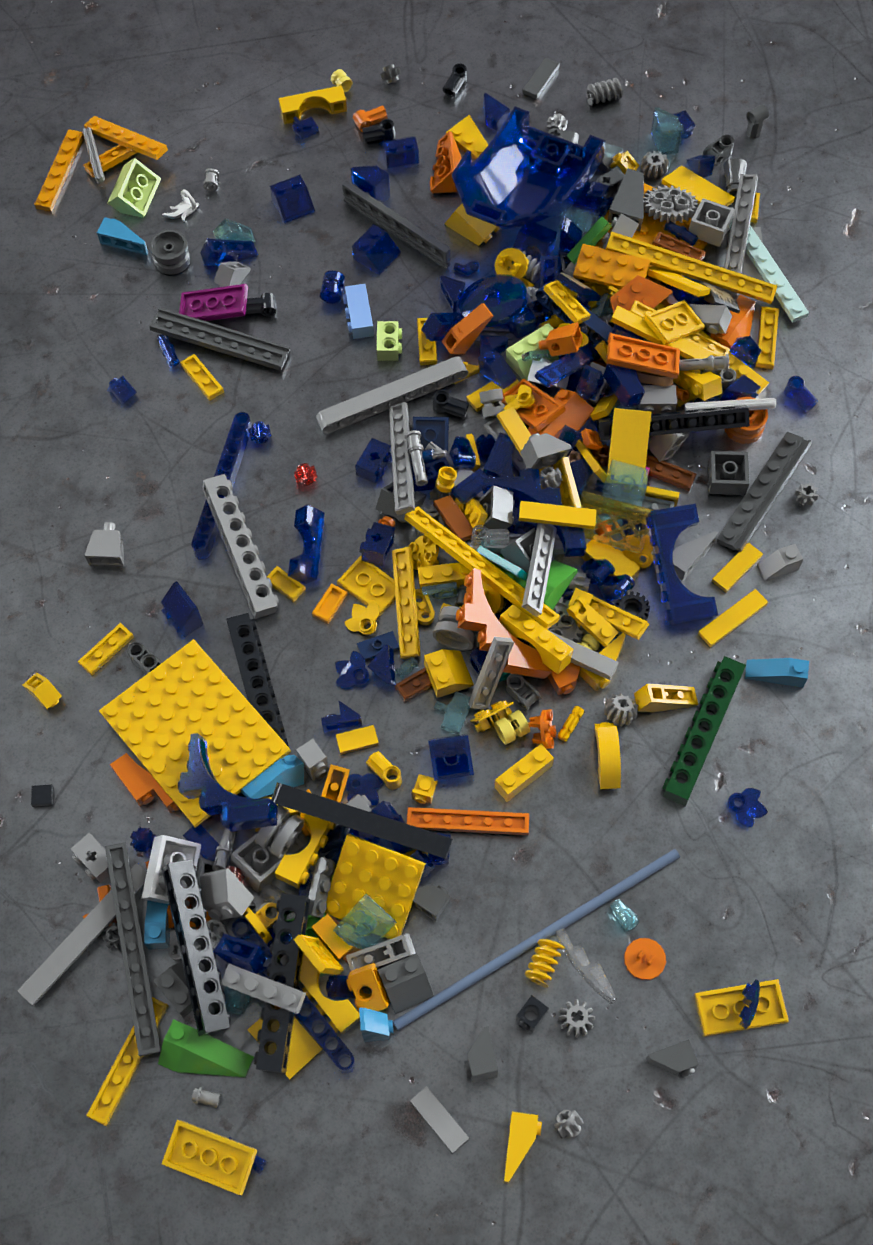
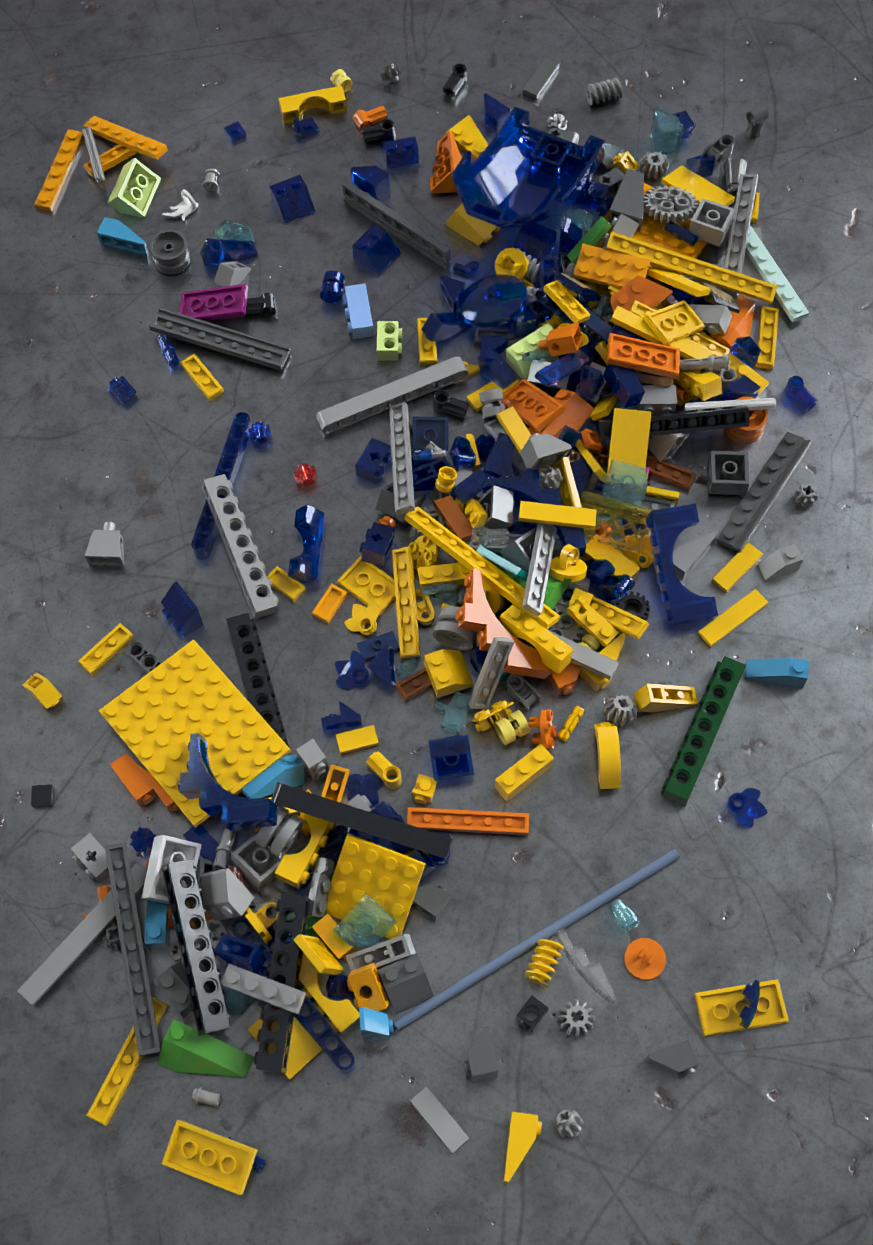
(235, 132): none -> clear blue plate
(415, 449): light grey pin -> none
(467, 330): orange slope -> none
(523, 399): yellow plate -> none
(568, 566): none -> yellow tile
(675, 245): dark orange tile -> none

